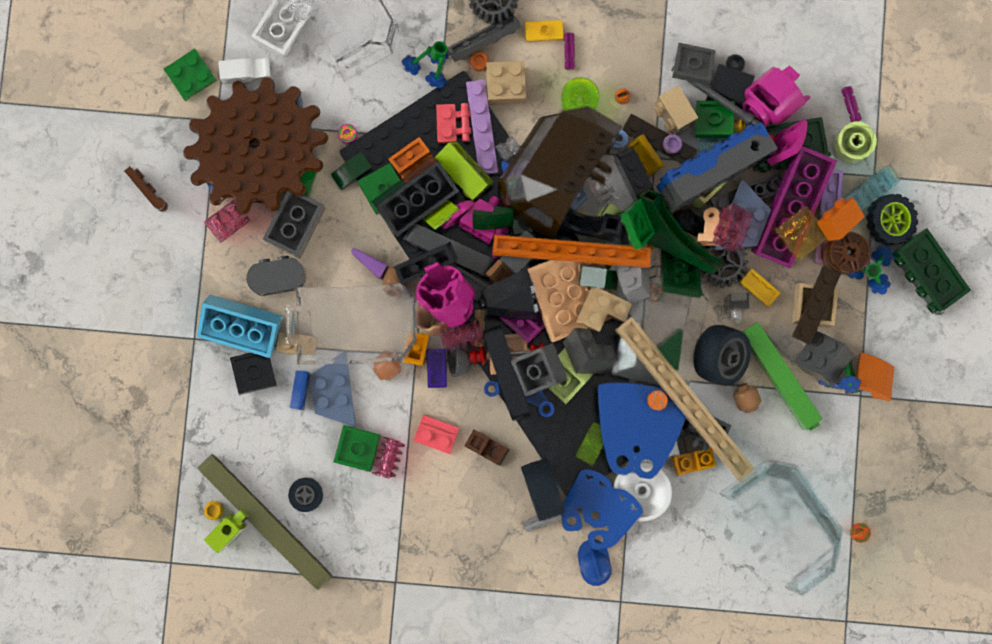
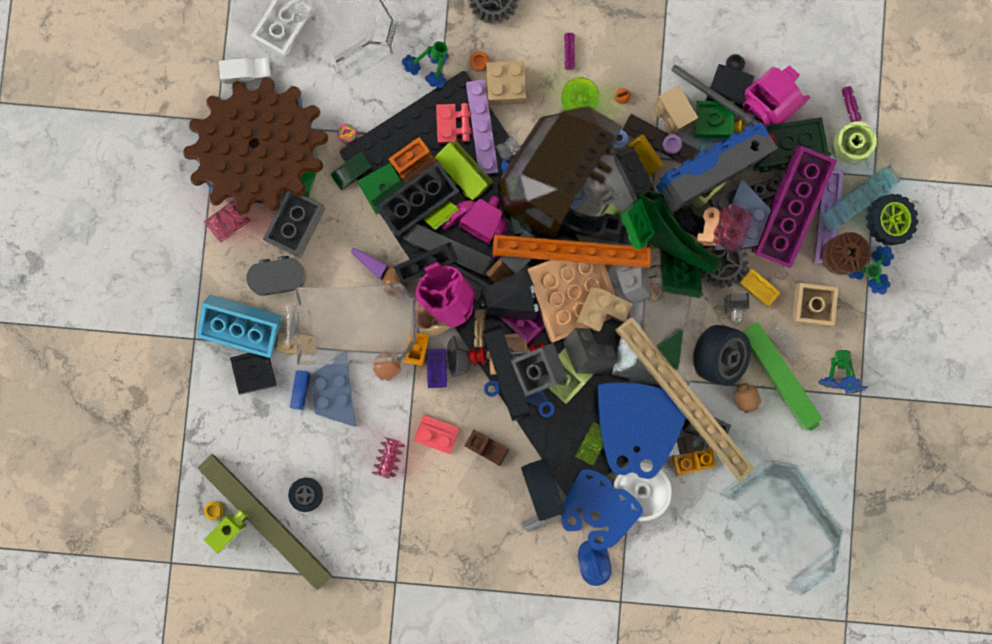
(147, 189): reddish brown plate -> none
(190, 74): green plate -> none
(357, 448): green plate -> none
(461, 335): clear pink piece -> none
(483, 38): dark grey plate -> none
(487, 220): dark green slope -> none
(544, 31): yellow plate -> none
(598, 278): slope -> none
(657, 400): orange tile -> none
(693, 63): dark grey plate -> none
(788, 142): dark pink slope -> none
(801, 233): clear yellow slope -> none
(816, 305): dark brown plate -> none
(824, 358): dark grey brick -> none
(840, 219): orange brick -> none
(860, 532): clear orange tile -> none
(875, 376): orange slope -> none
(930, 272): dark green bracket -> none

